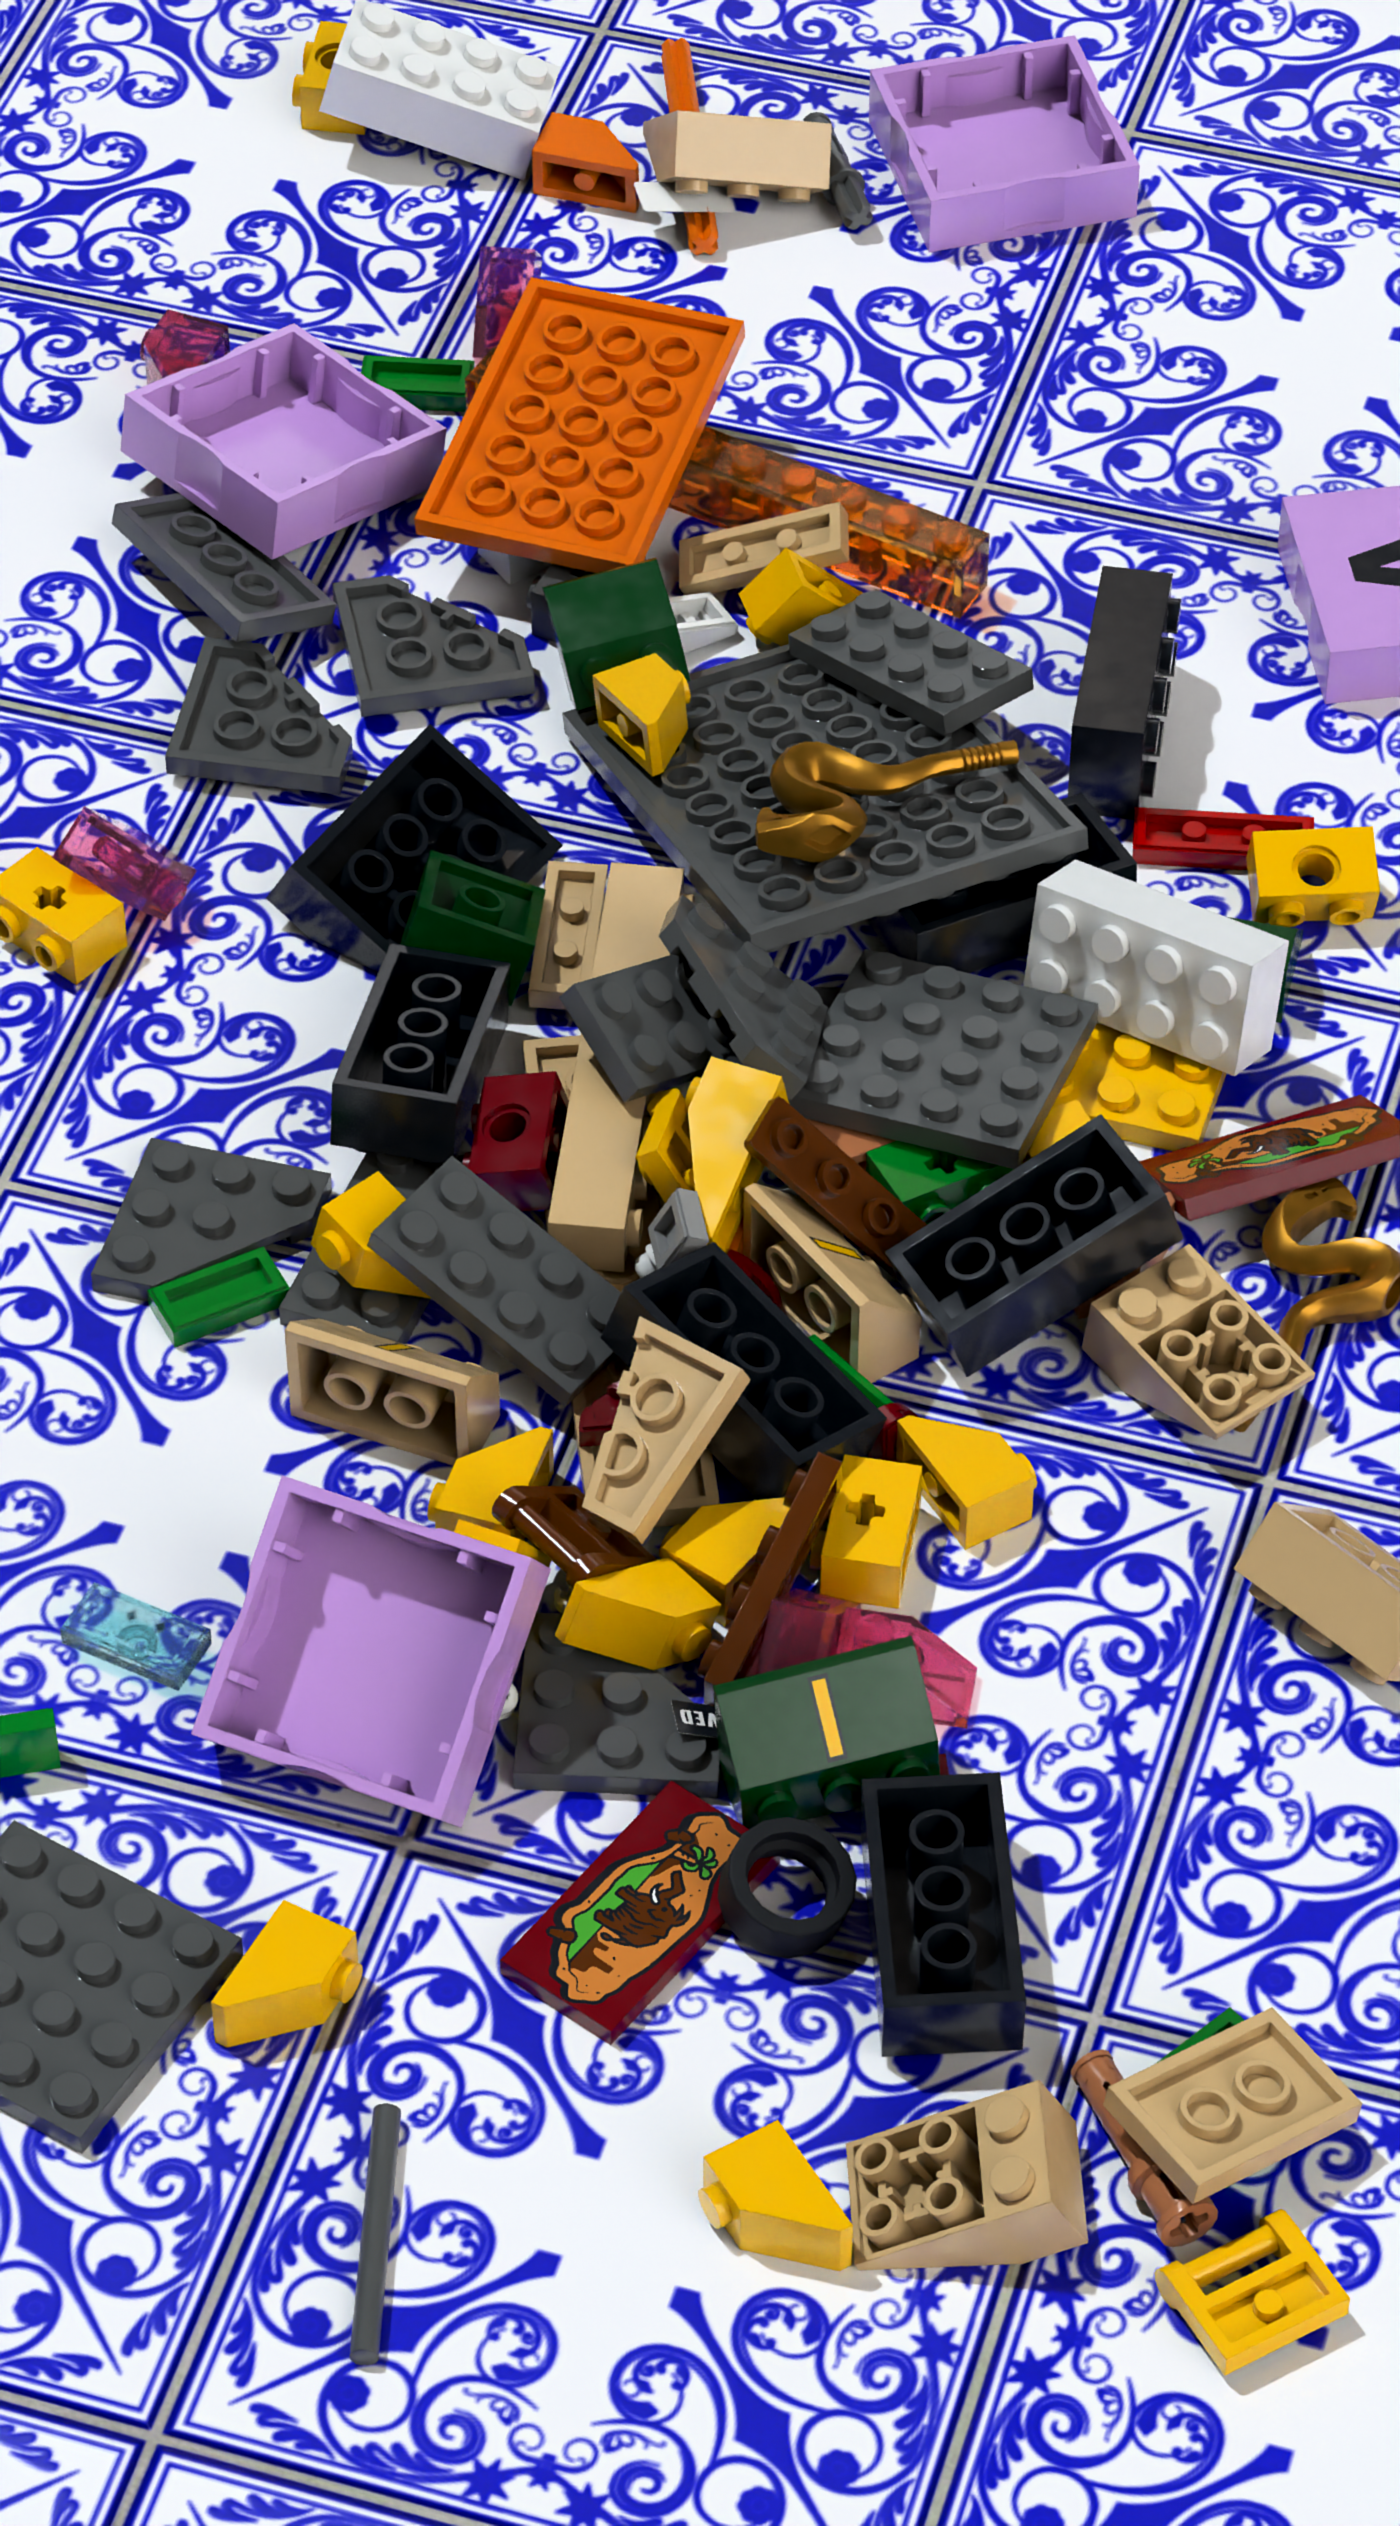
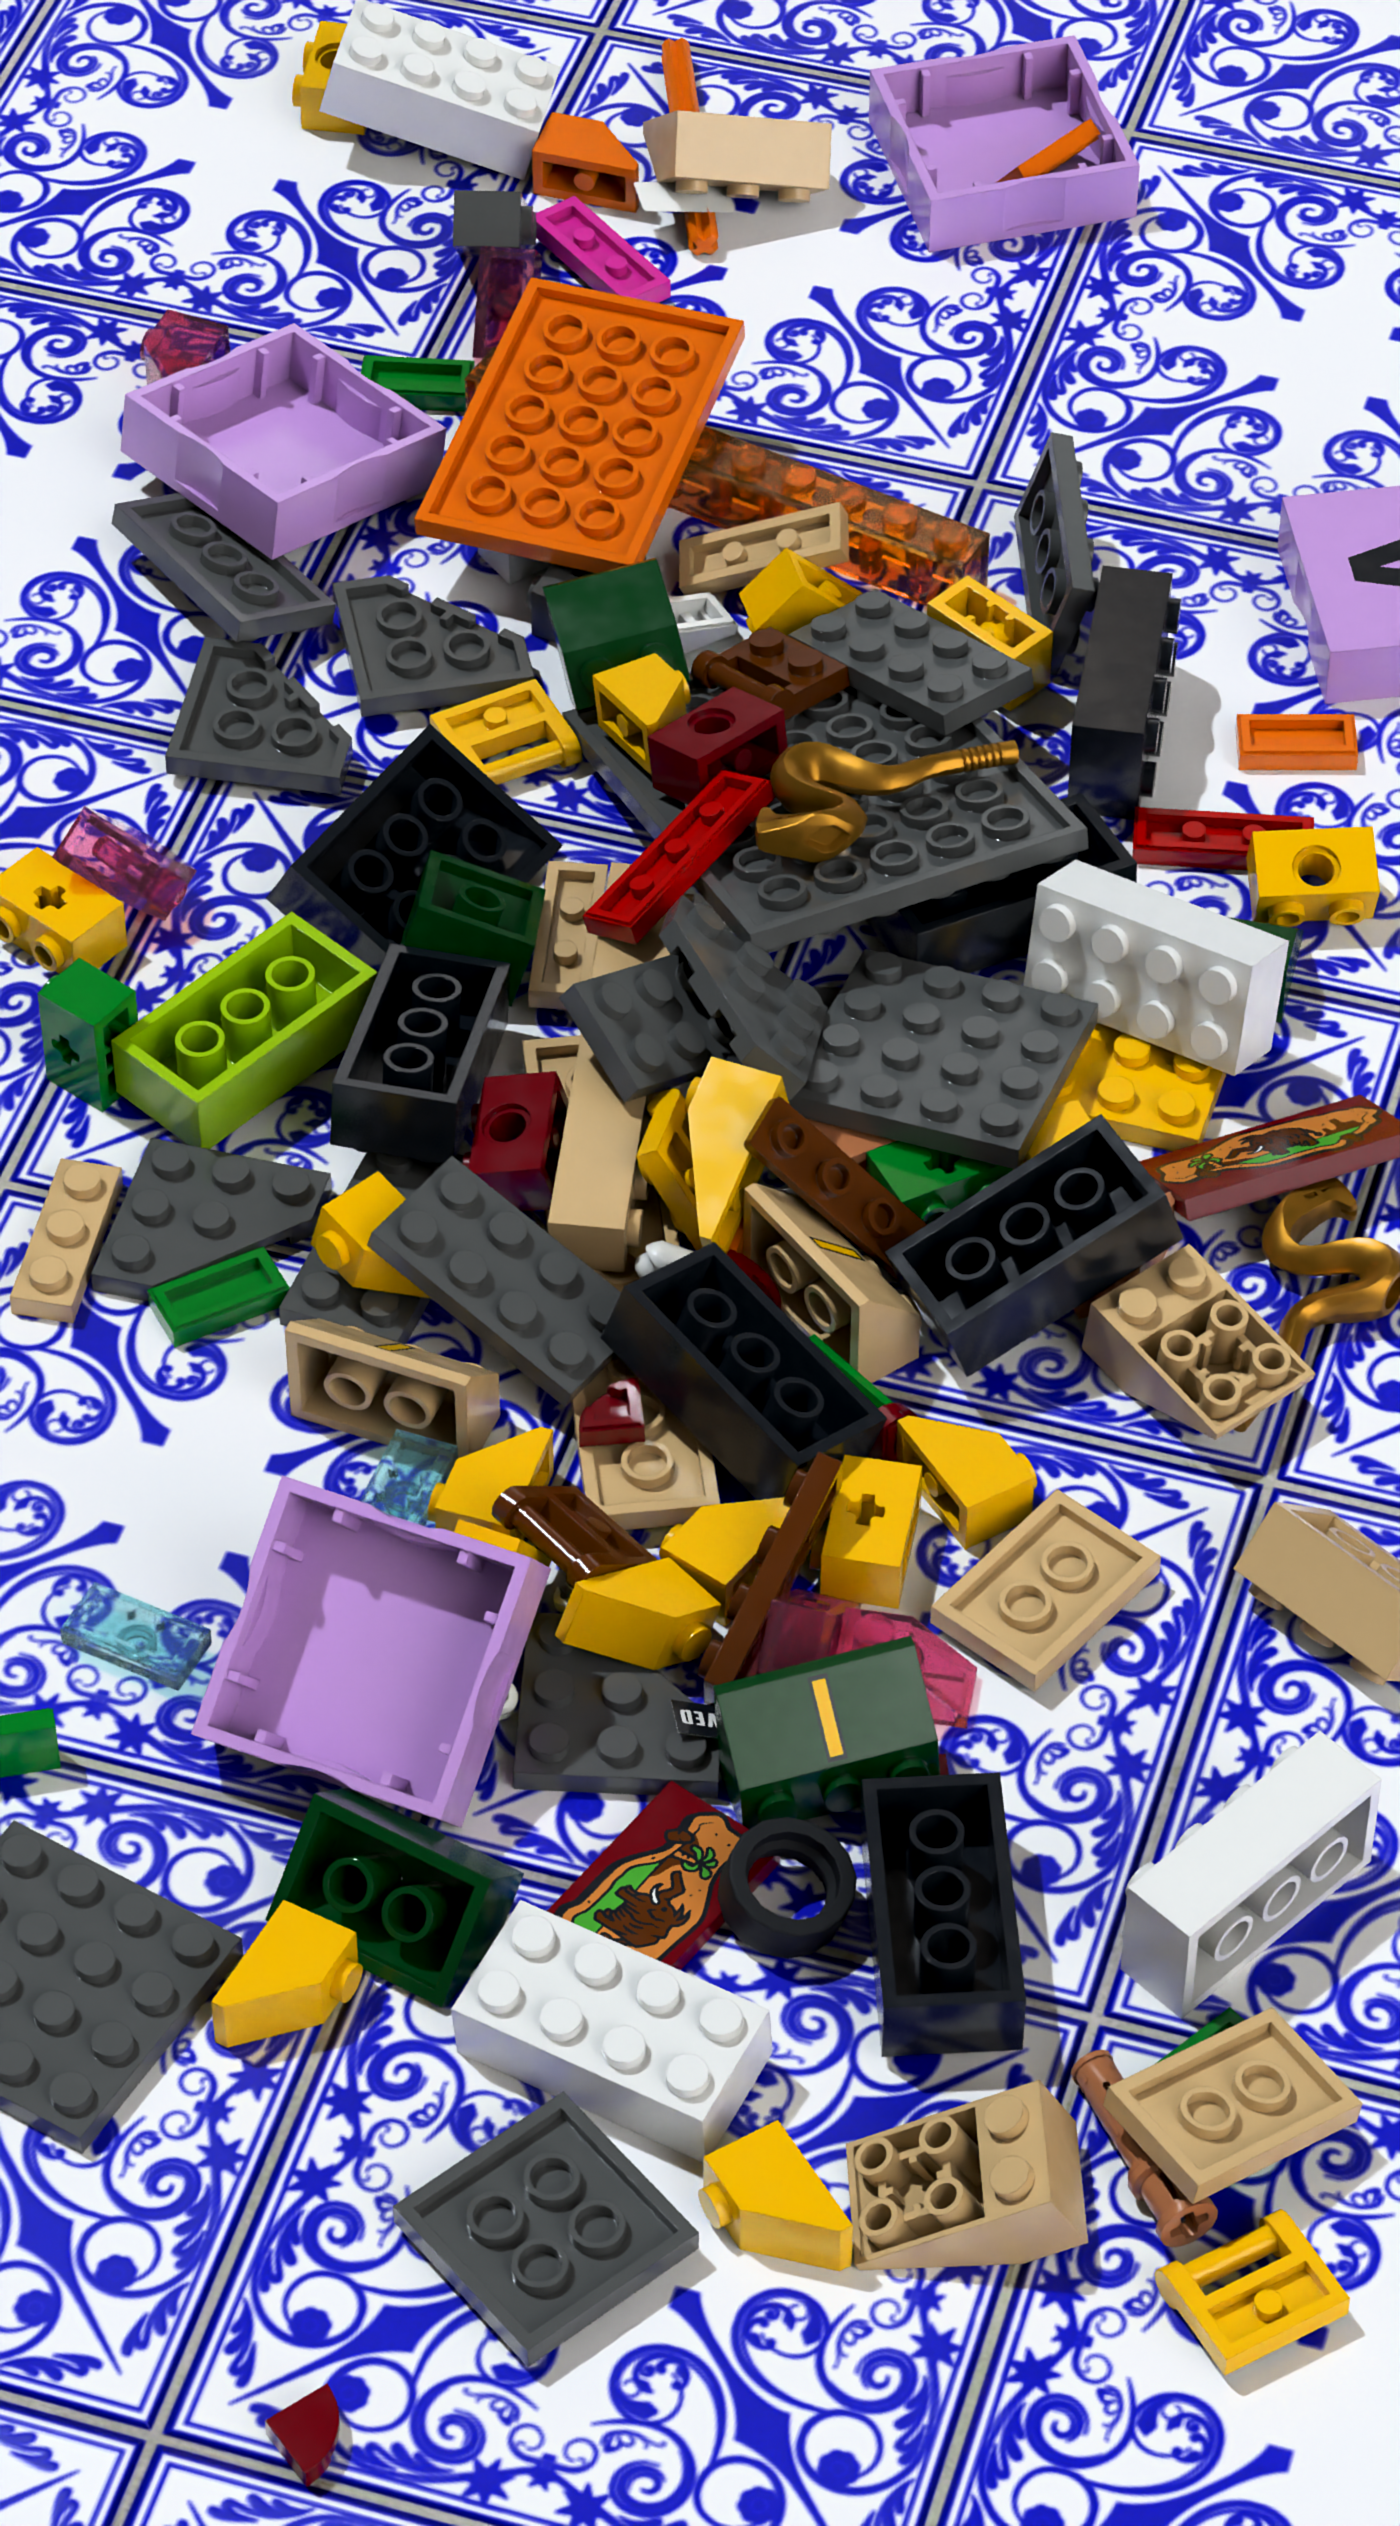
(66, 1240): none -> tan plate
(78, 1020): none -> green brick
(243, 1032): none -> lime brick
(307, 2433): none -> dark red tile
(375, 2235): dark grey bar -> none
(409, 1474): none -> clear light blue plate
(409, 1892): none -> dark green slope
(491, 221): none -> dark grey brick
(506, 722): none -> yellow plate
(546, 2228): none -> dark grey plate
(599, 252): none -> dark pink plate
(612, 2031): none -> white brick
(662, 1426): tan wing -> none
(678, 857): none -> red tile
(678, 1228): light grey tile -> none
(726, 734): none -> dark red brick
(773, 670): none -> reddish brown plate
(845, 182): dark grey axle -> none
(998, 624): none -> yellow brick
(1045, 1590): none -> tan plate
(1056, 547): none -> dark grey plate
(1057, 152): none -> orange tile
(1249, 1873): none -> white brick
(1296, 742): none -> orange tile

